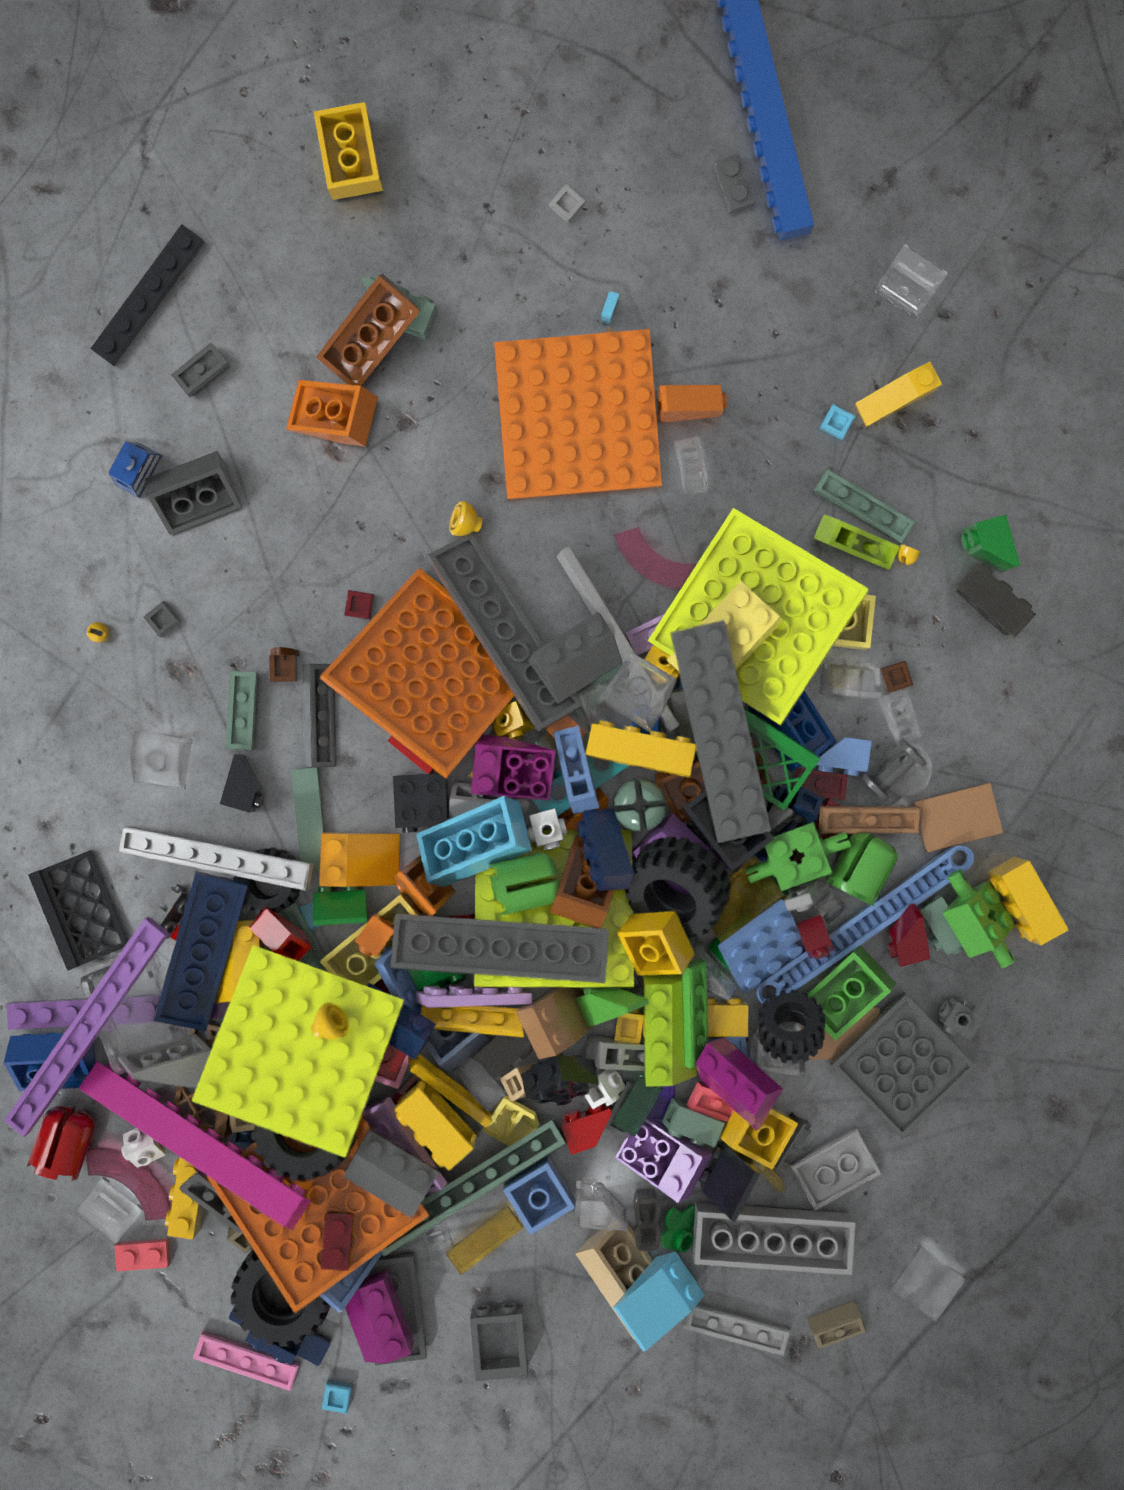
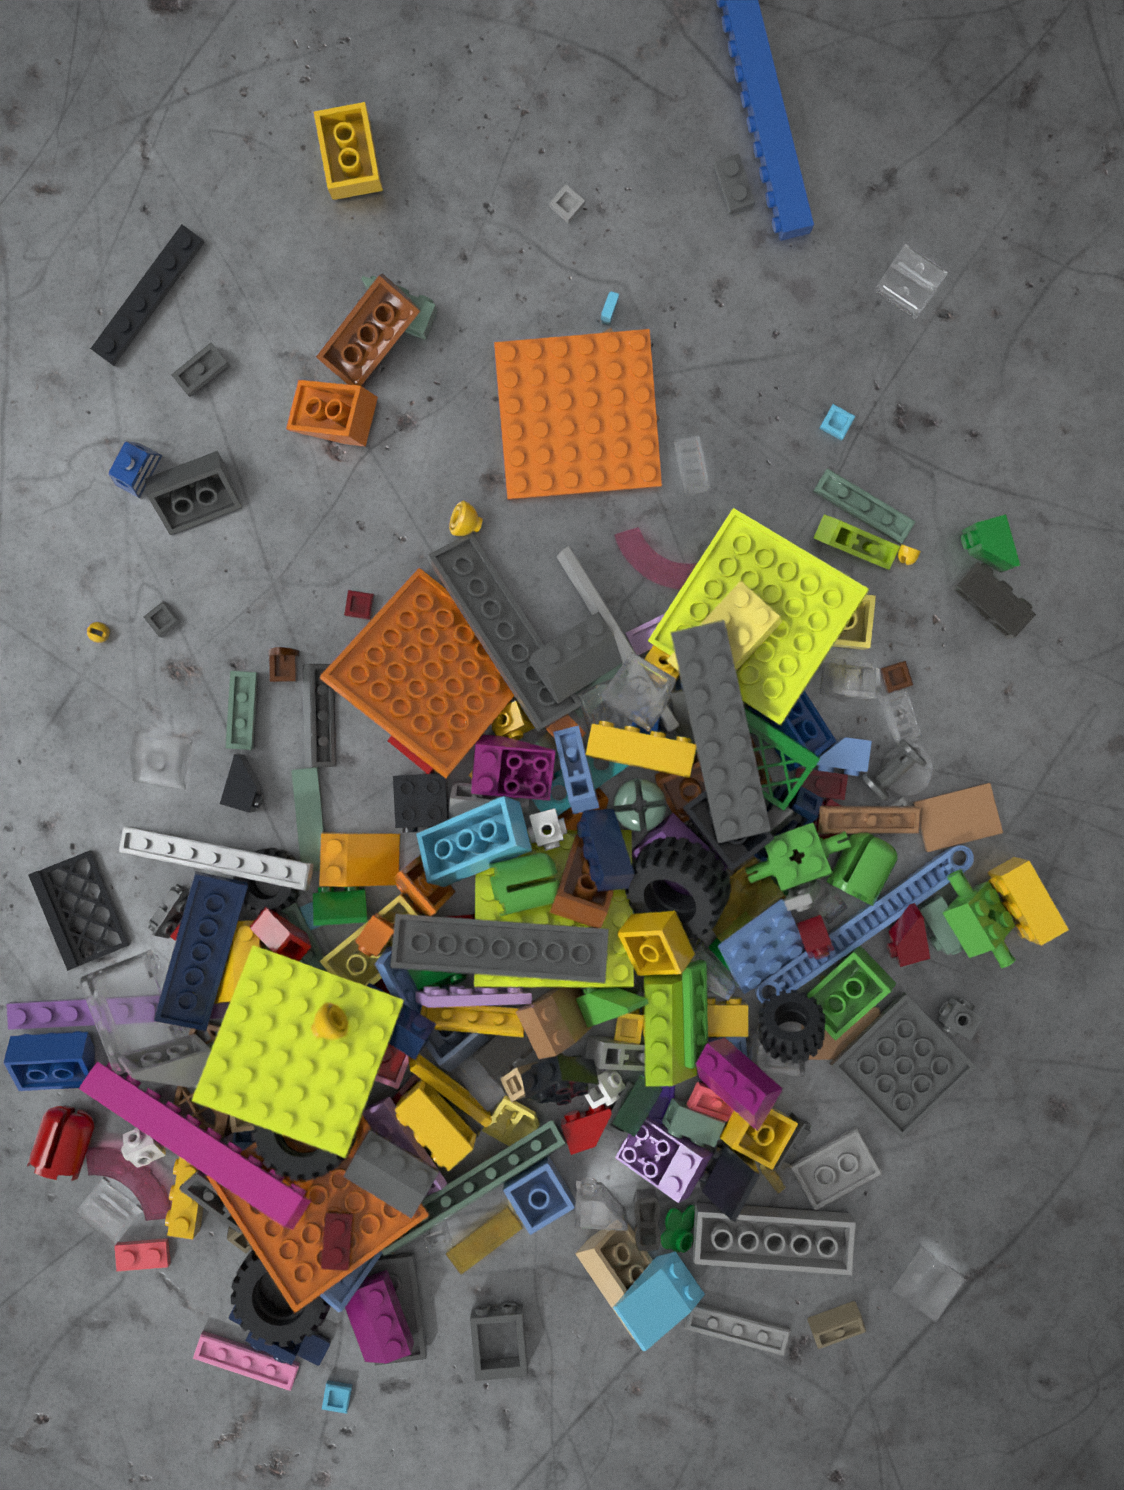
(86, 1026): medium lavender plate -> none
(690, 402): orange slope -> none
(899, 394): yellow slope -> none

